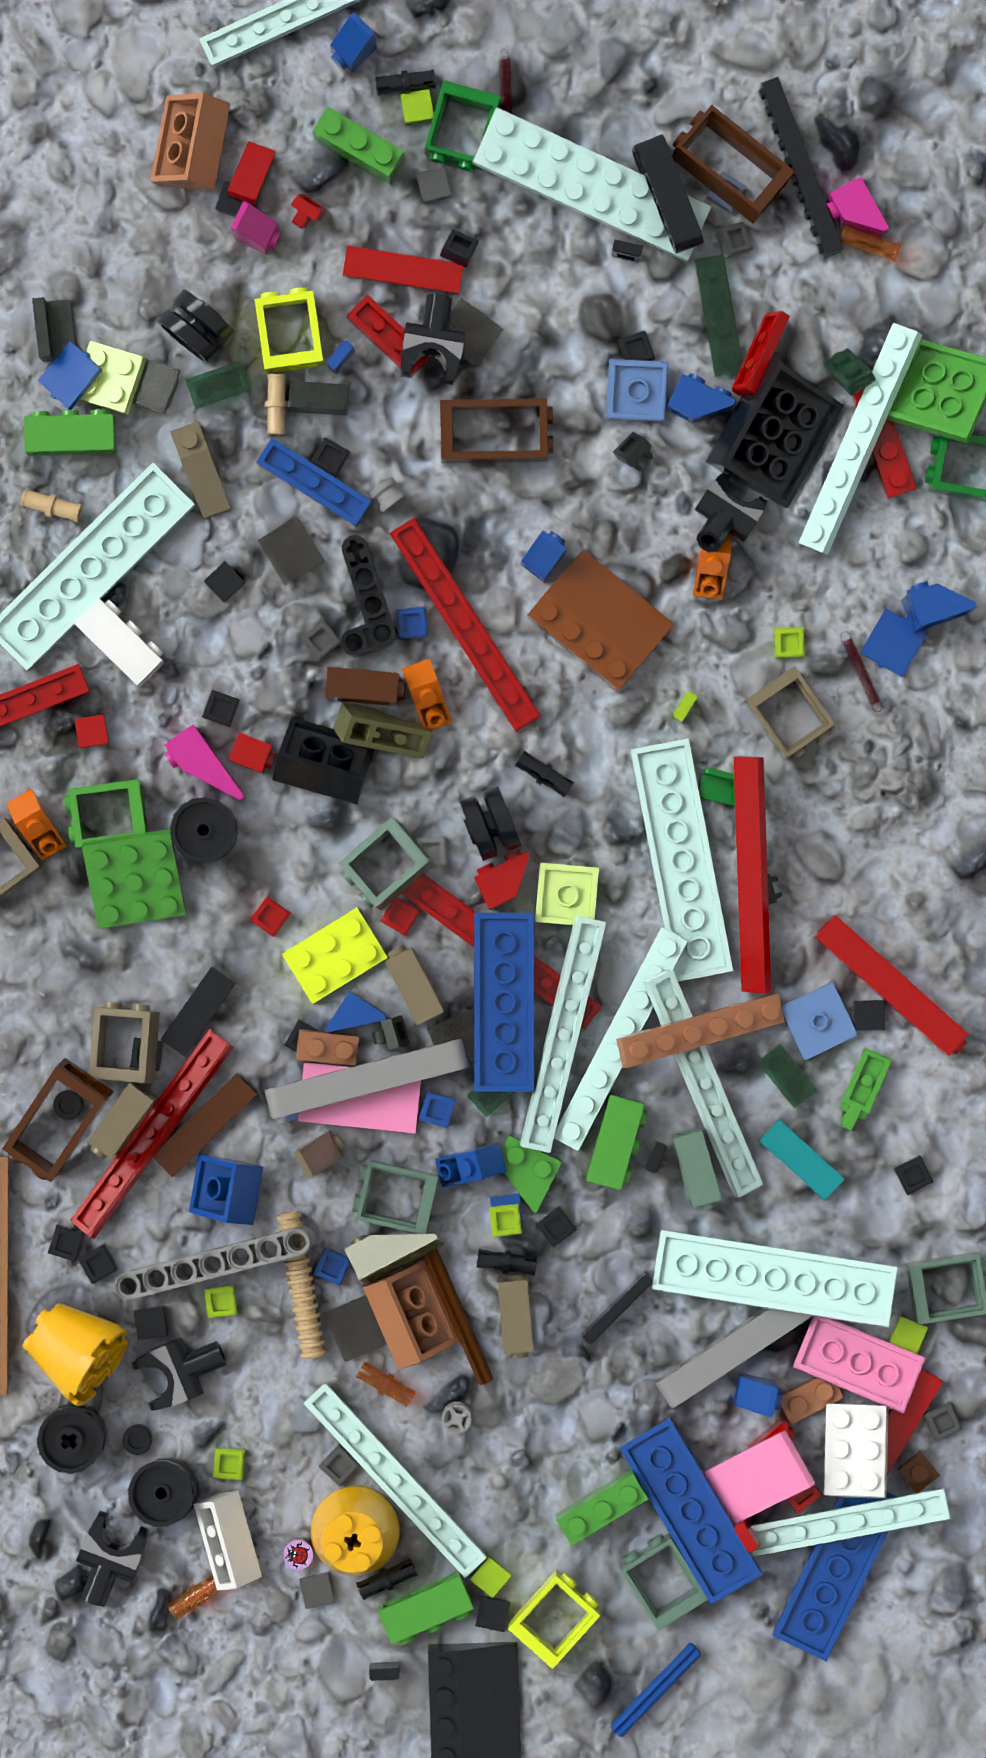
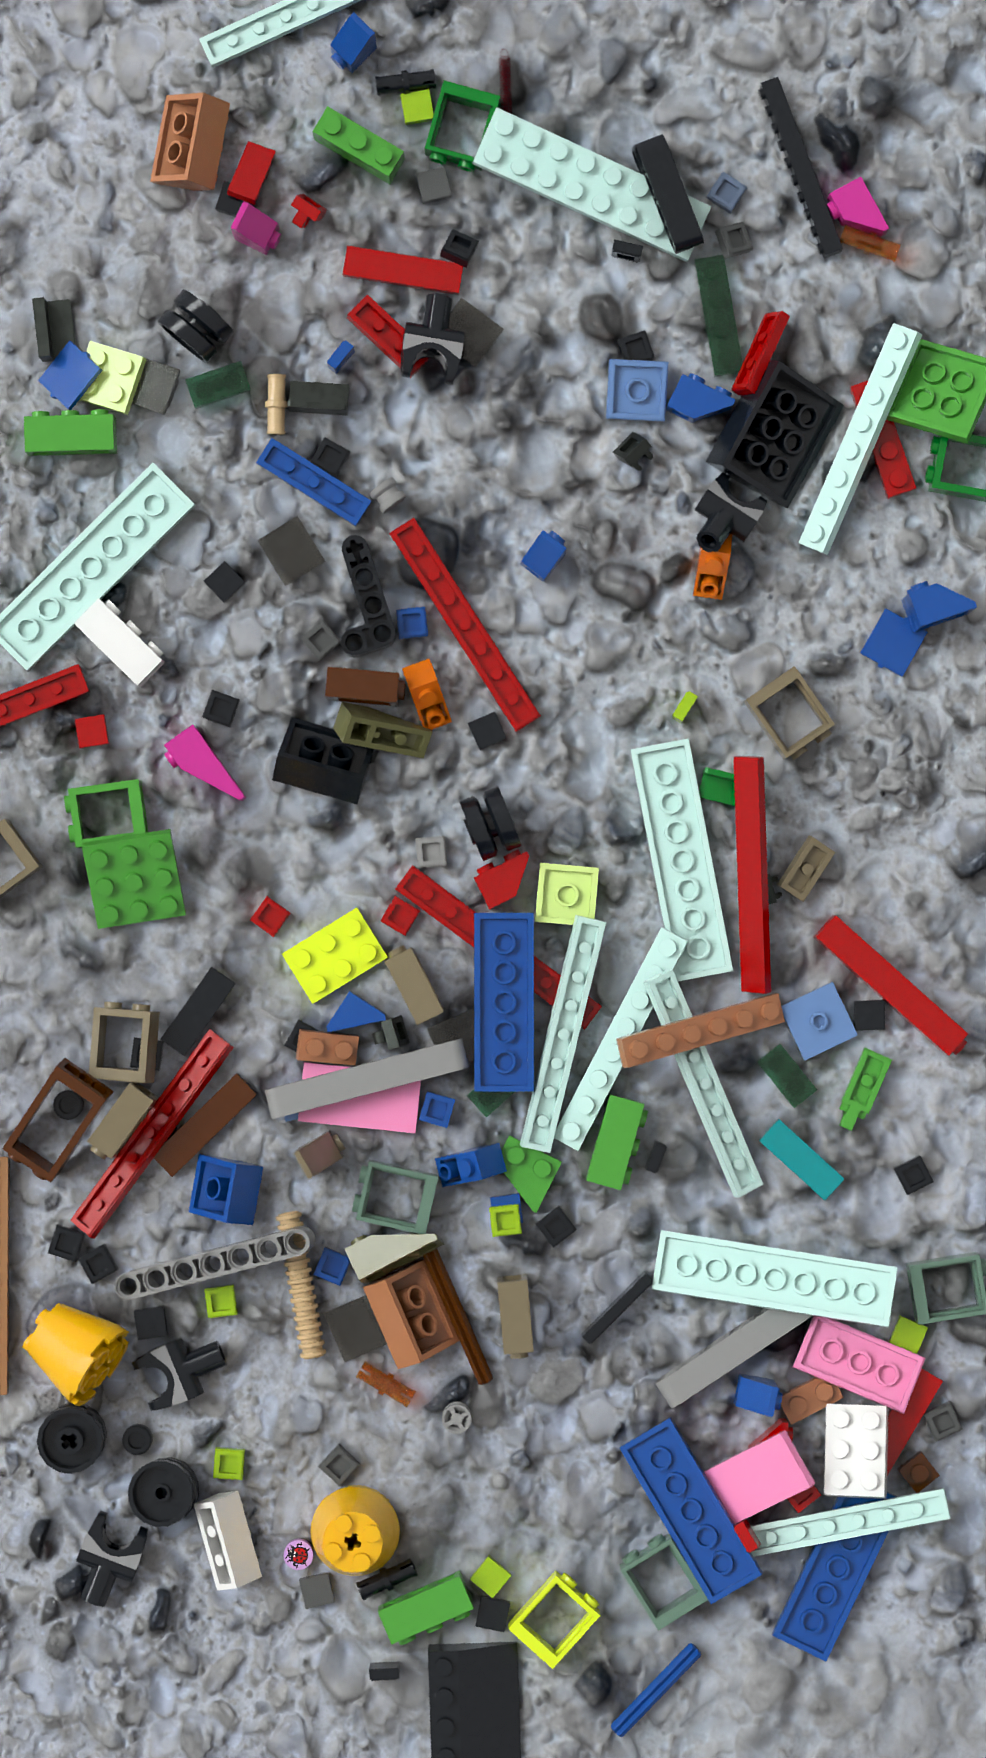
(36, 824): orange slope -> none
(51, 505): tan pin -> none
(194, 1597): clear orange pin -> none
(200, 469): dark tan slope -> none
(203, 812): black wheel -> none
(252, 753): red brick -> none
(290, 361): neon yellow window -> none
(395, 1479): light aqua plate -> none
(408, 843): sand green window -> none
(446, 424): reddish brown window -> none
(487, 731): none -> black tile
(506, 1262): black pin -> none
(544, 774): black pin -> none
(600, 620): dark orange slope -> none
(601, 1507): bright green brick -> none
(696, 1168): sand green window -> none
(748, 147): reddish brown window -> none
(789, 642): lime tile -> none
(806, 868): none -> dark tan plate
(849, 371): clear green plate -> none
(862, 672): dark red piece -> none

